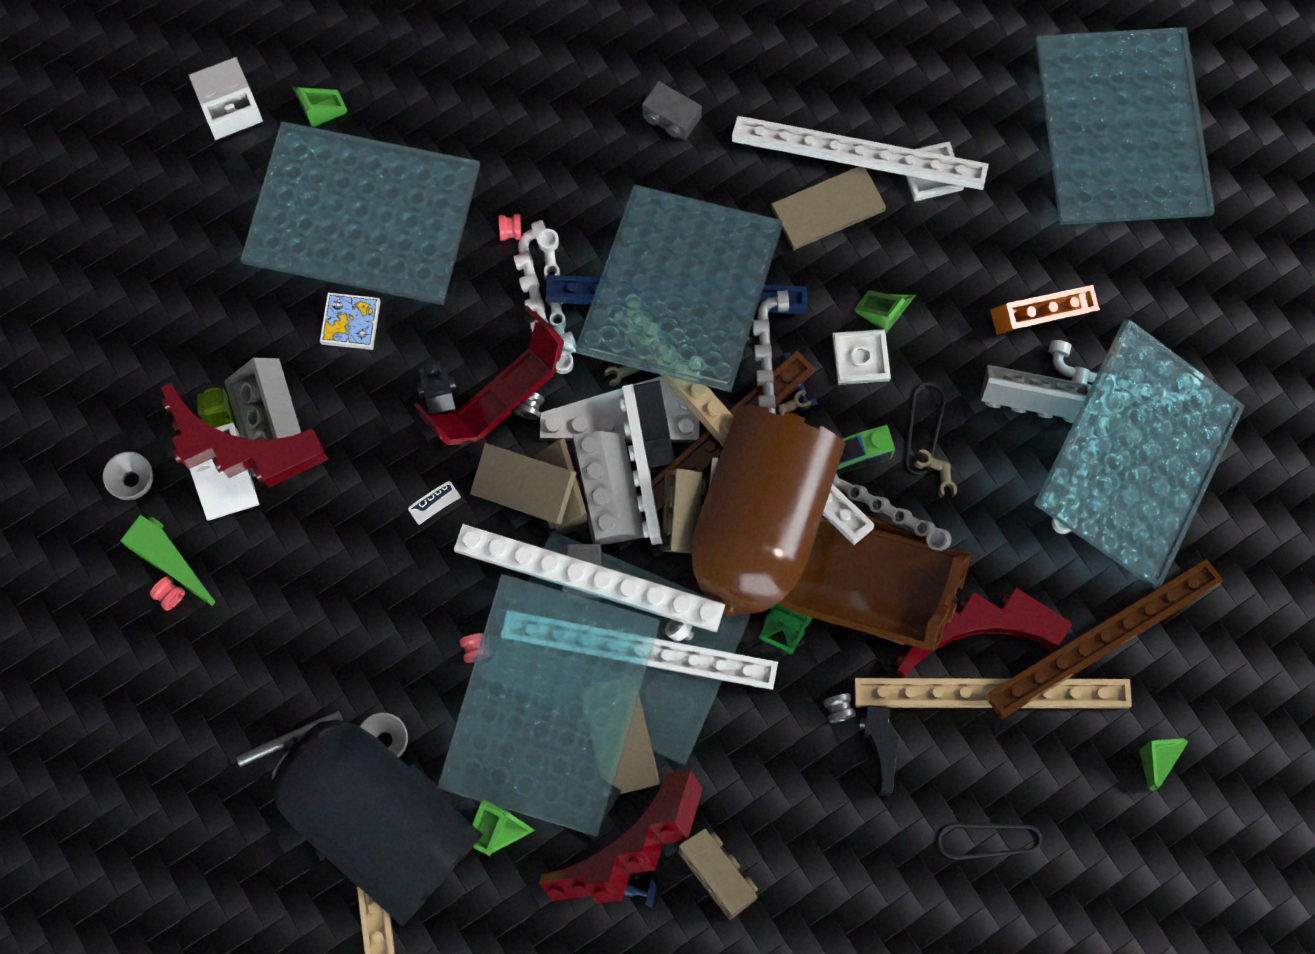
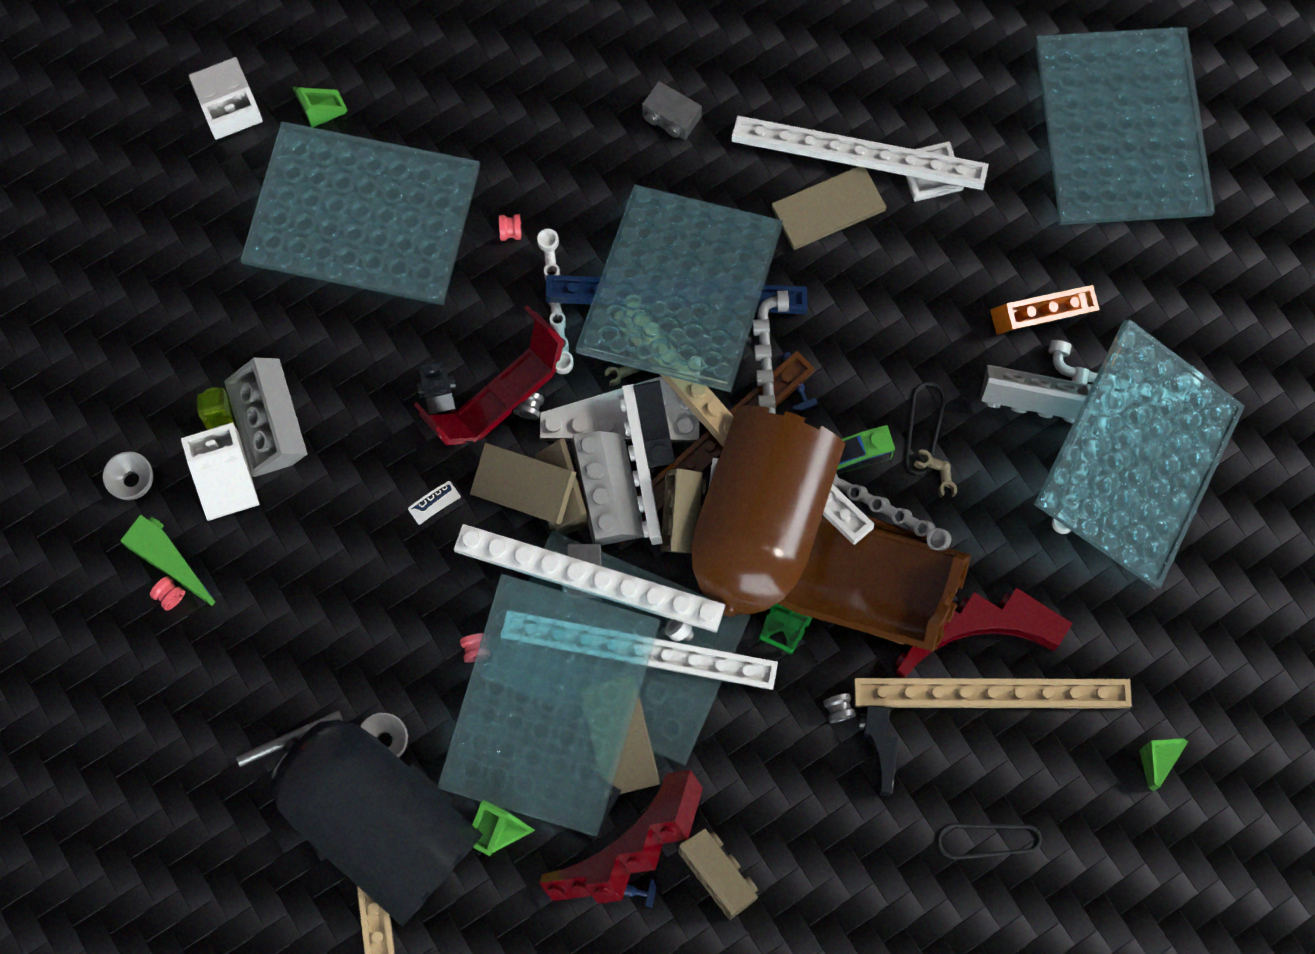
(270, 458): dark red arch -> none
(350, 321): tile -> none
(530, 282): white bar -> none
(793, 404): dark tan arm -> none
(861, 356): white tile -> none
(882, 308): bright green slope -> none
(1103, 639): reddish brown plate -> none

